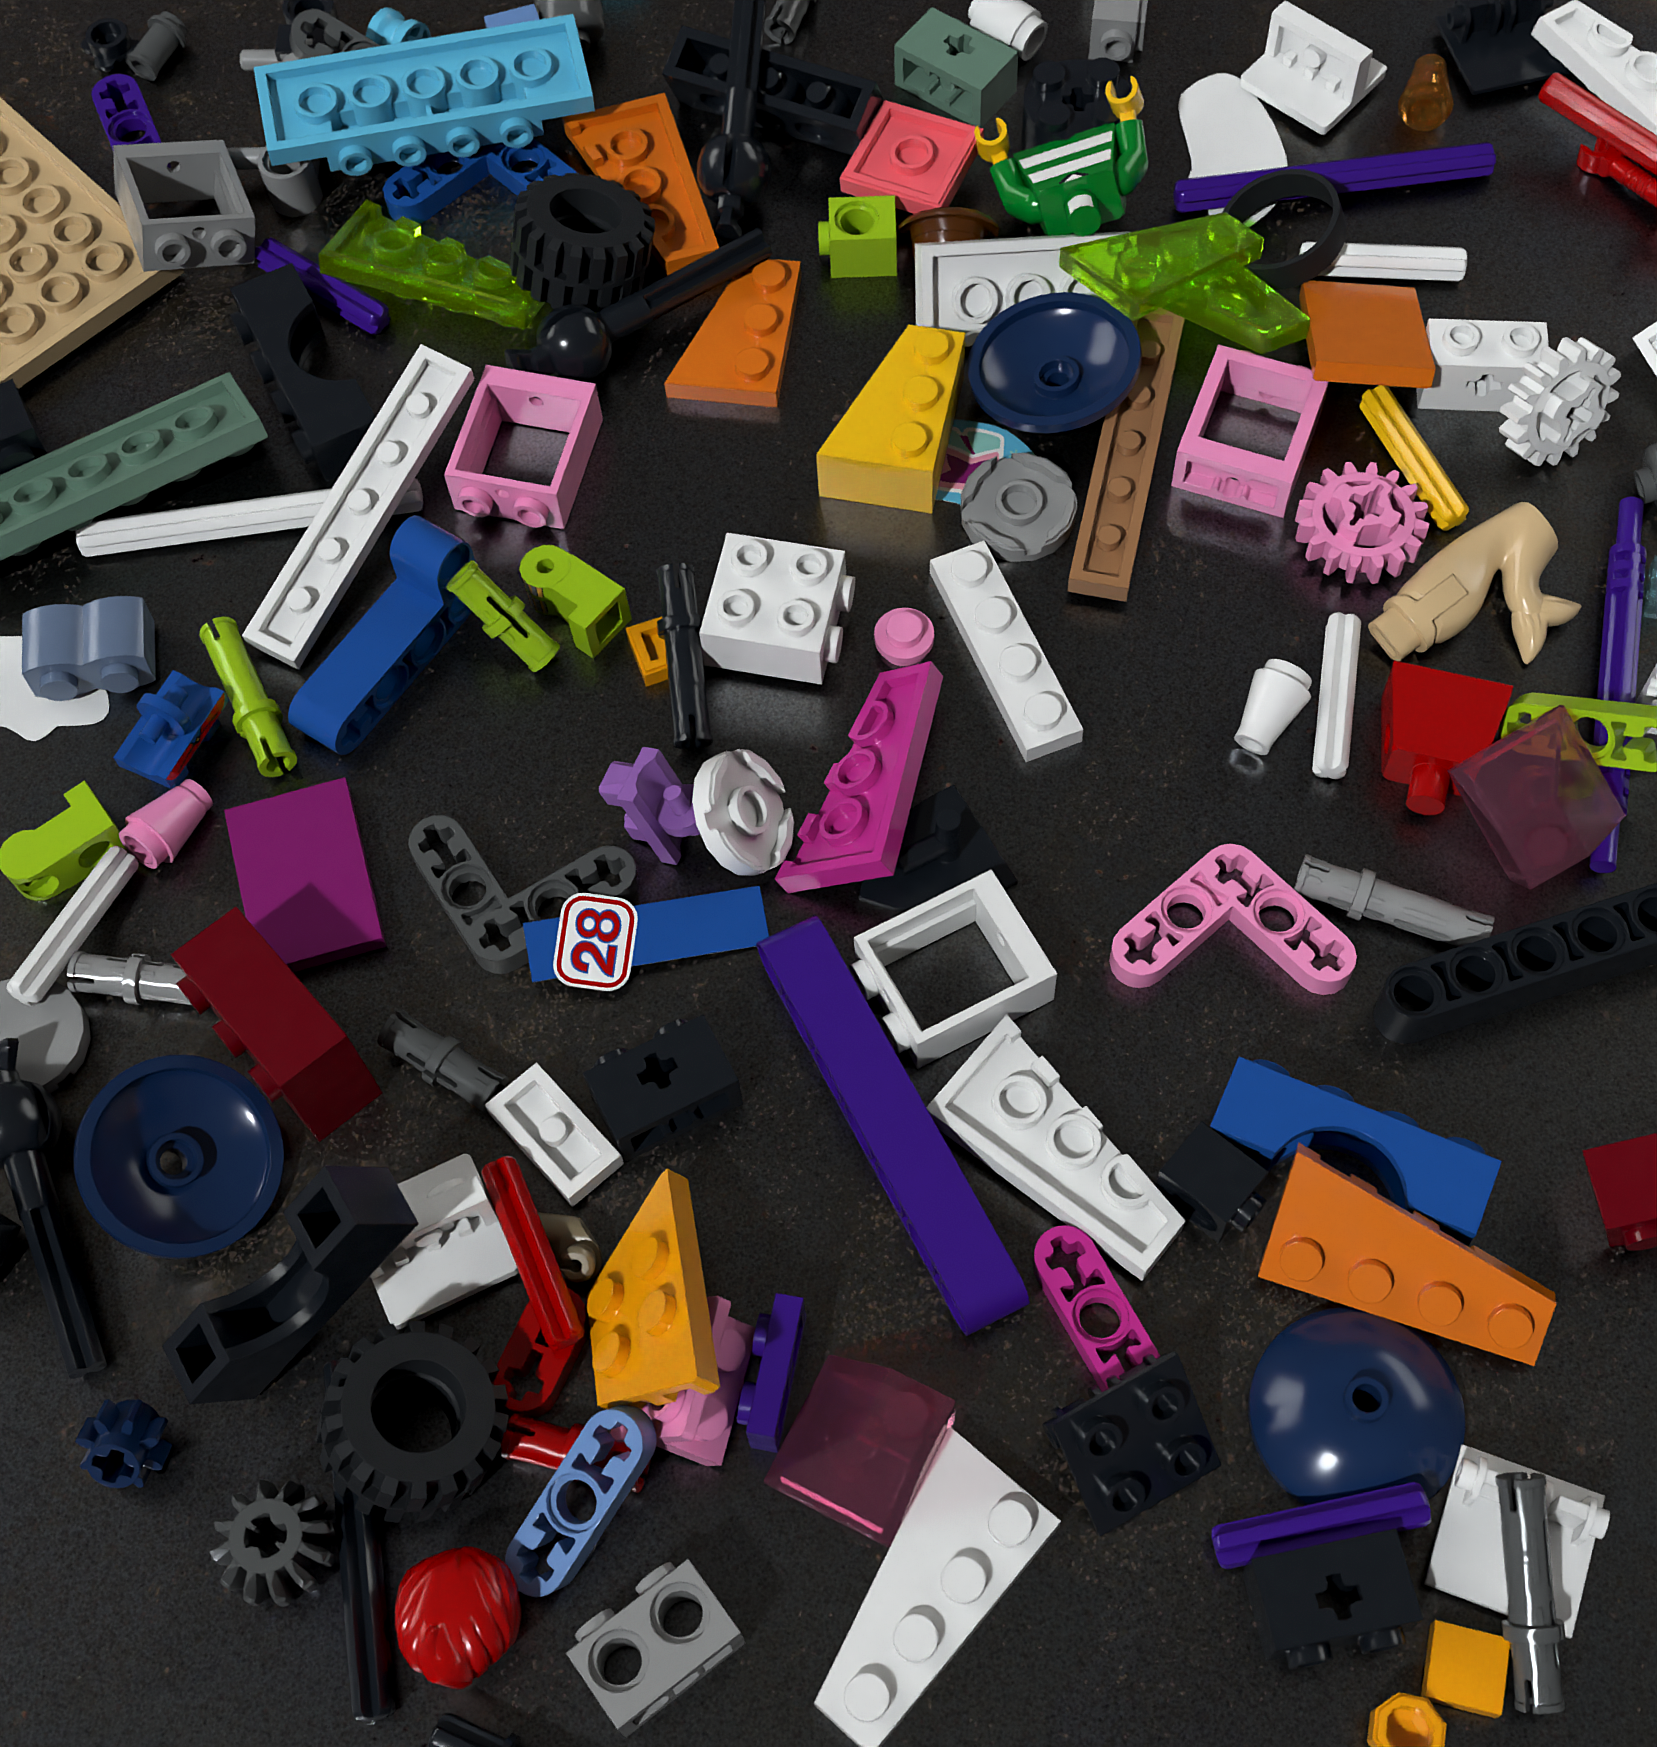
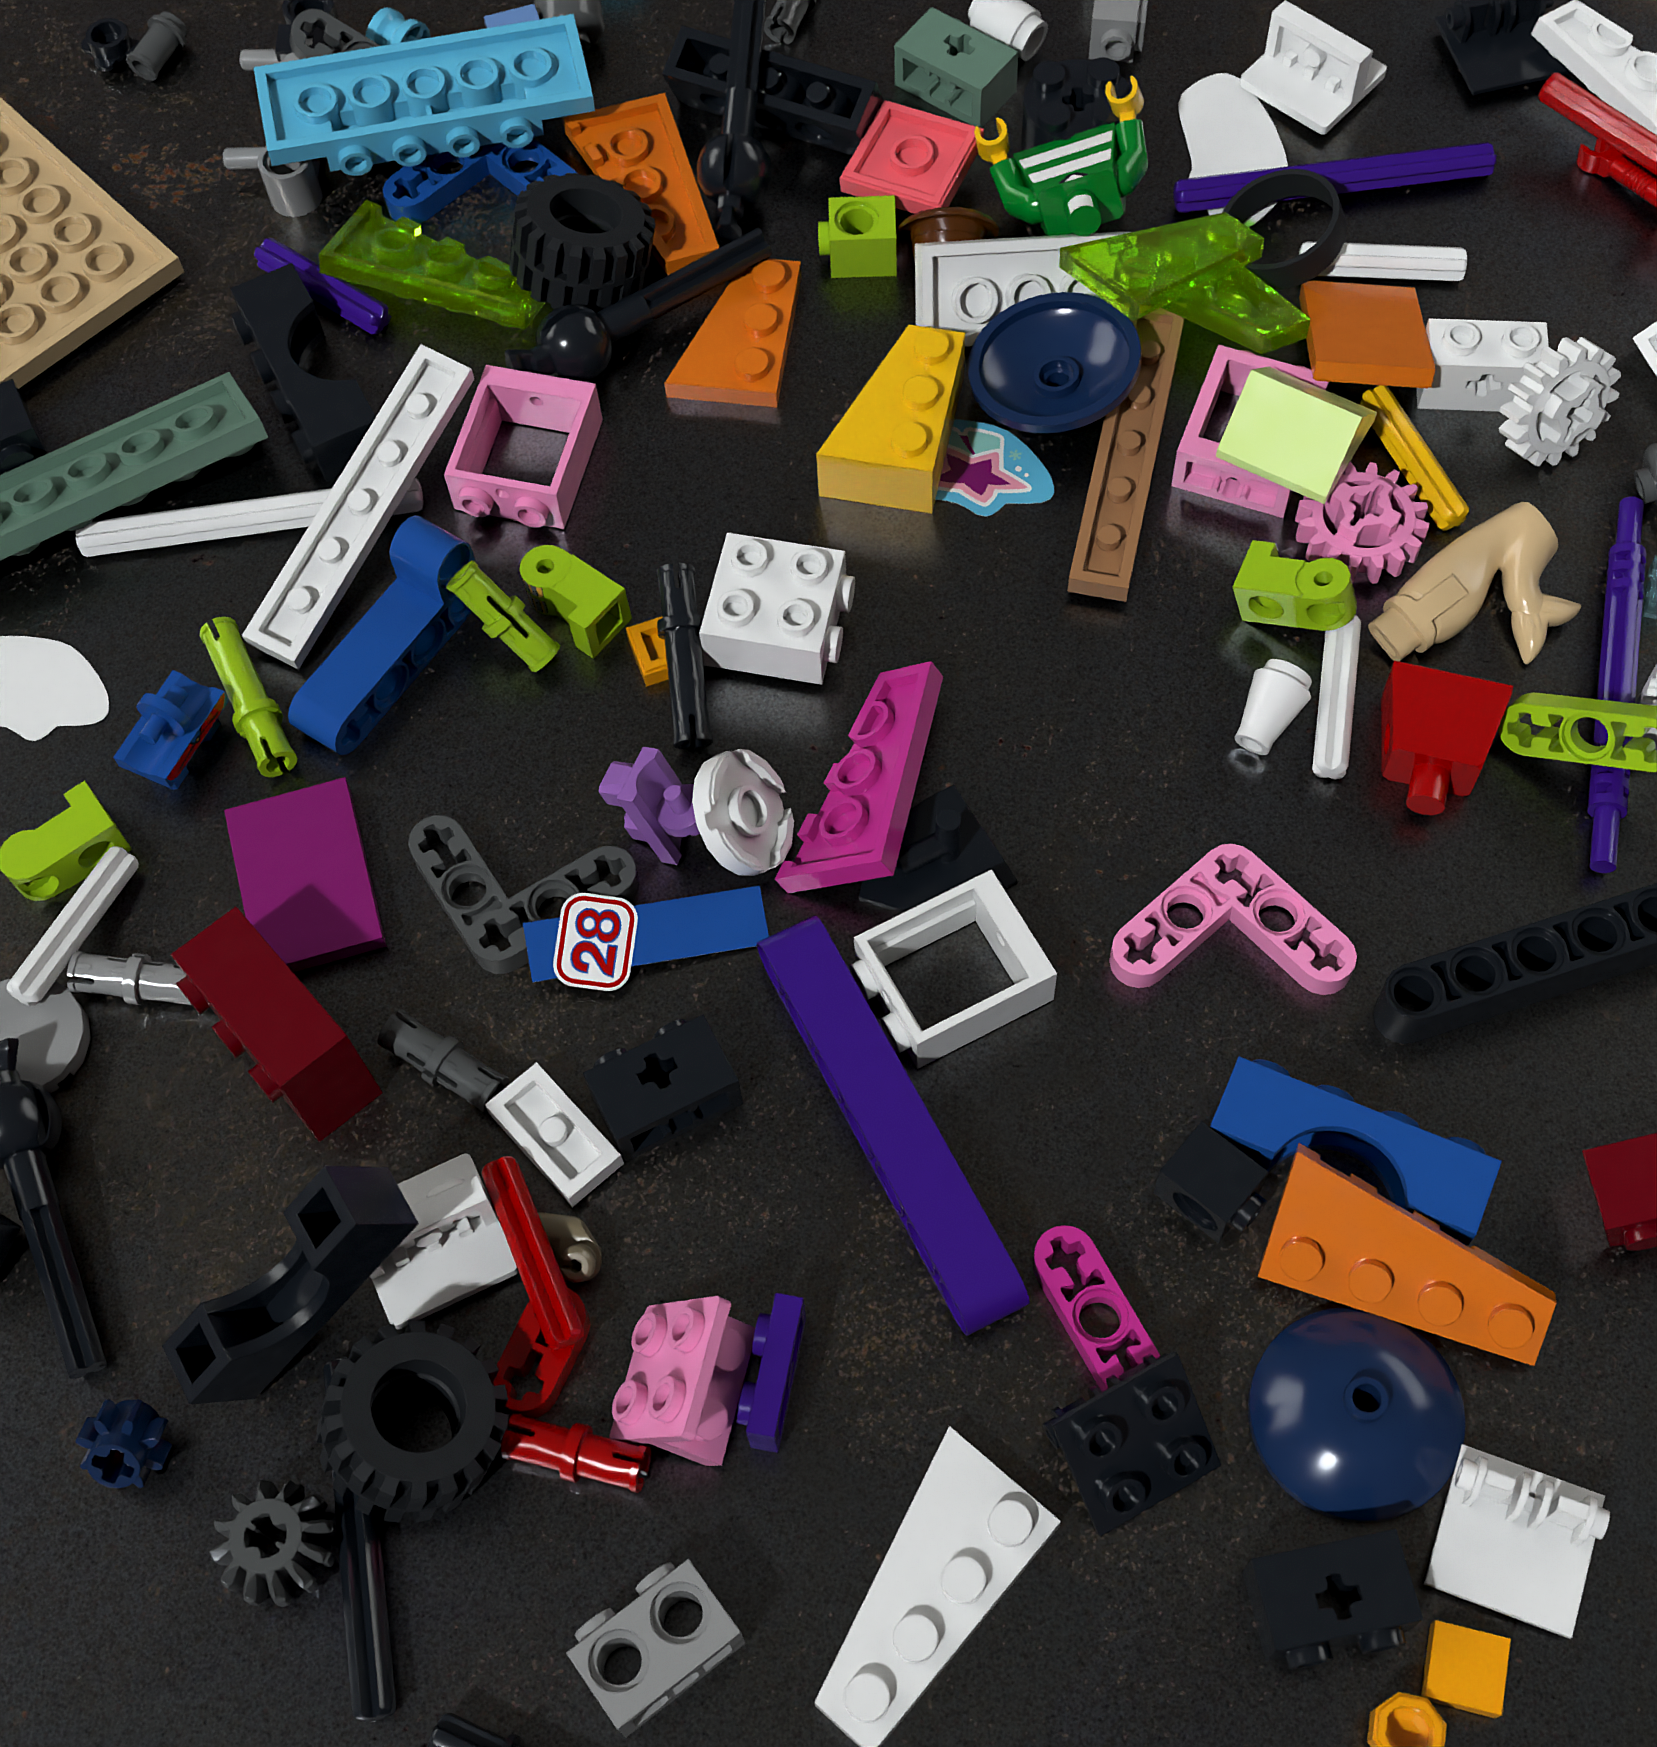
(88, 647): sand blue brick -> none
(136, 117): dark purple beam -> none
(165, 824): bright pink cone -> none
(201, 174): light grey window -> none
(217, 1130): dark blue dish -> none
(457, 1615): red hair -> none
(552, 1514): medium blue beam -> none
(652, 1307): light orange wing -> none
(862, 1446): clear pink slope -> none
(904, 636): bright pink plate -> none
(1006, 651): white plate -> none
(1019, 507): light grey tile -> none
(1037, 1137): white wing -> none
(1293, 433): none -> yellowish green slope
(1294, 591): none -> lime leg
(1338, 1519): dark purple axle -> none
(1379, 900): light grey pin -> none
(1427, 94): clear orange cone -> none
(1530, 1593): dark grey pin -> none
(1538, 798): clear pink slope -> none

